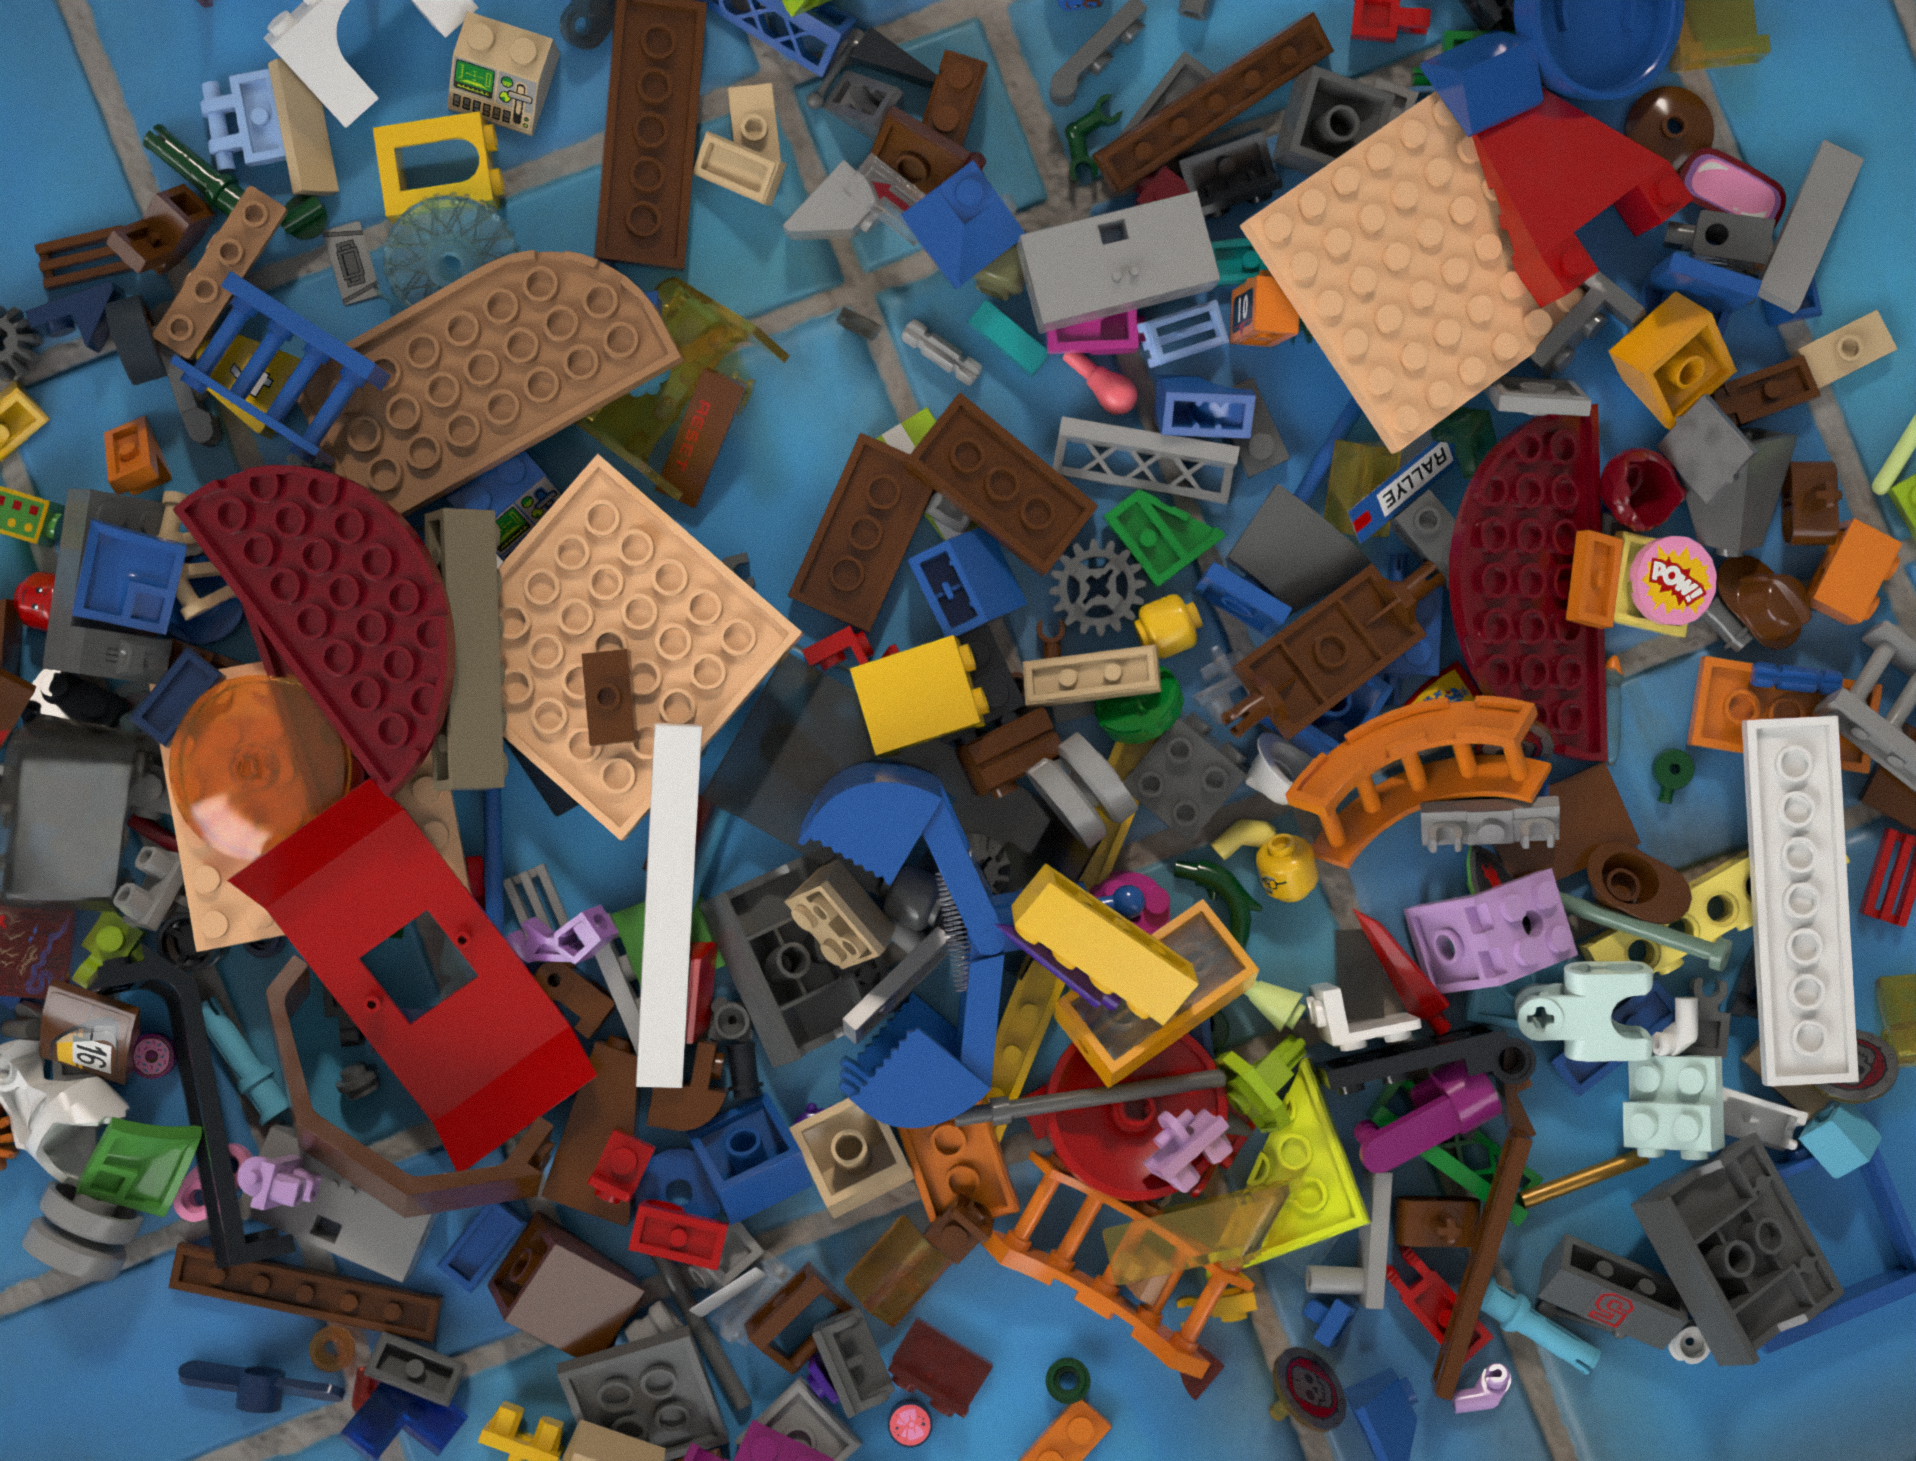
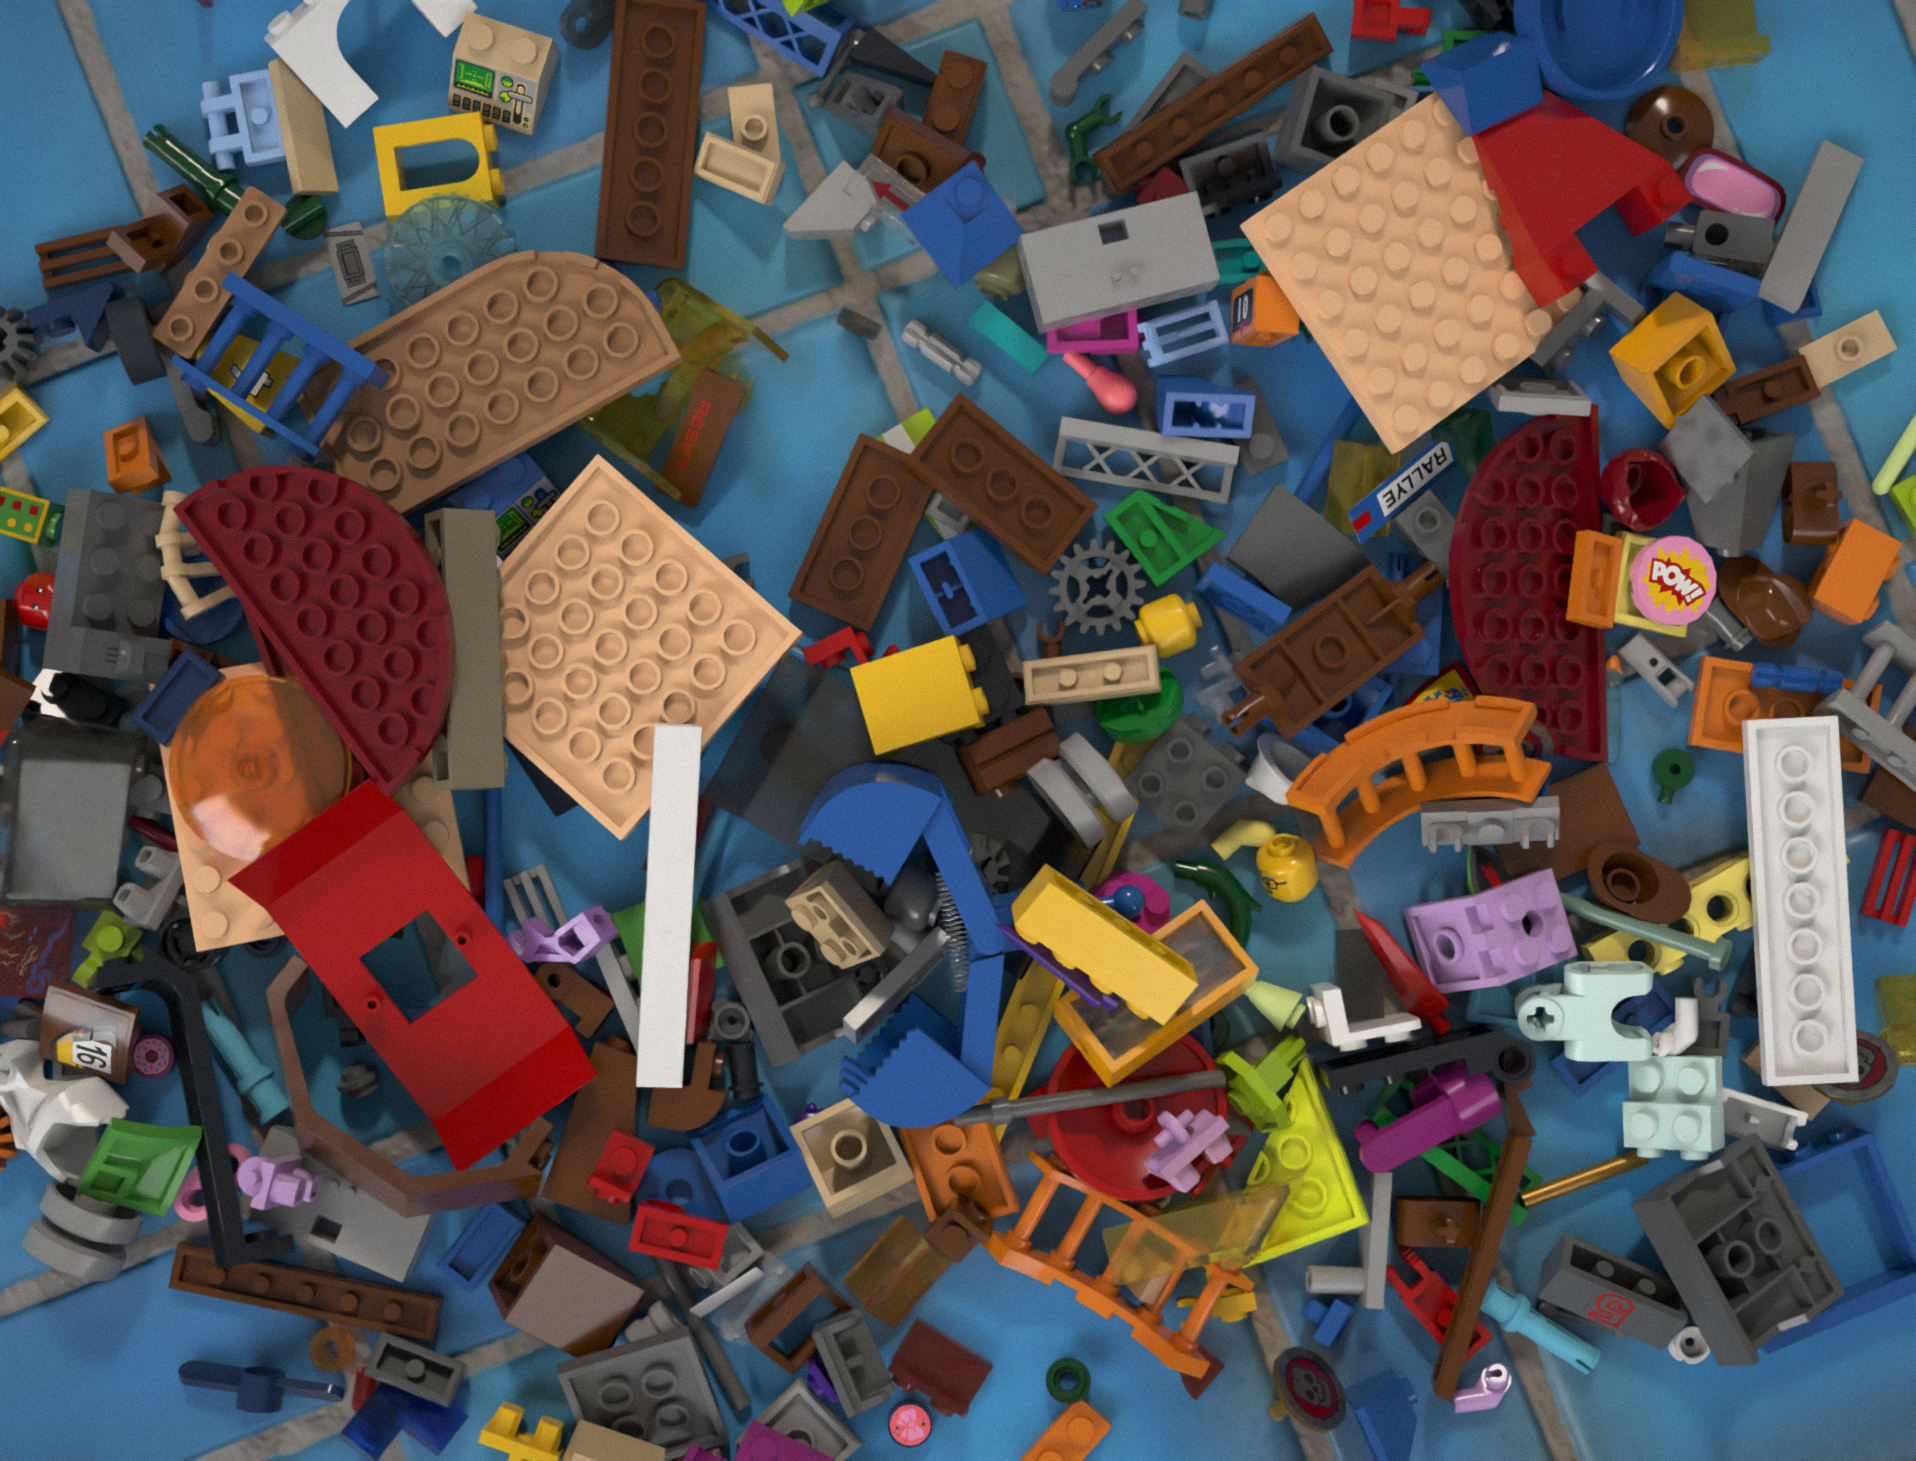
(128, 577): blue plate -> none
(610, 697): reddish brown plate -> none
(1651, 663): none -> light grey bar
(1840, 1138): medium azure panel -> none

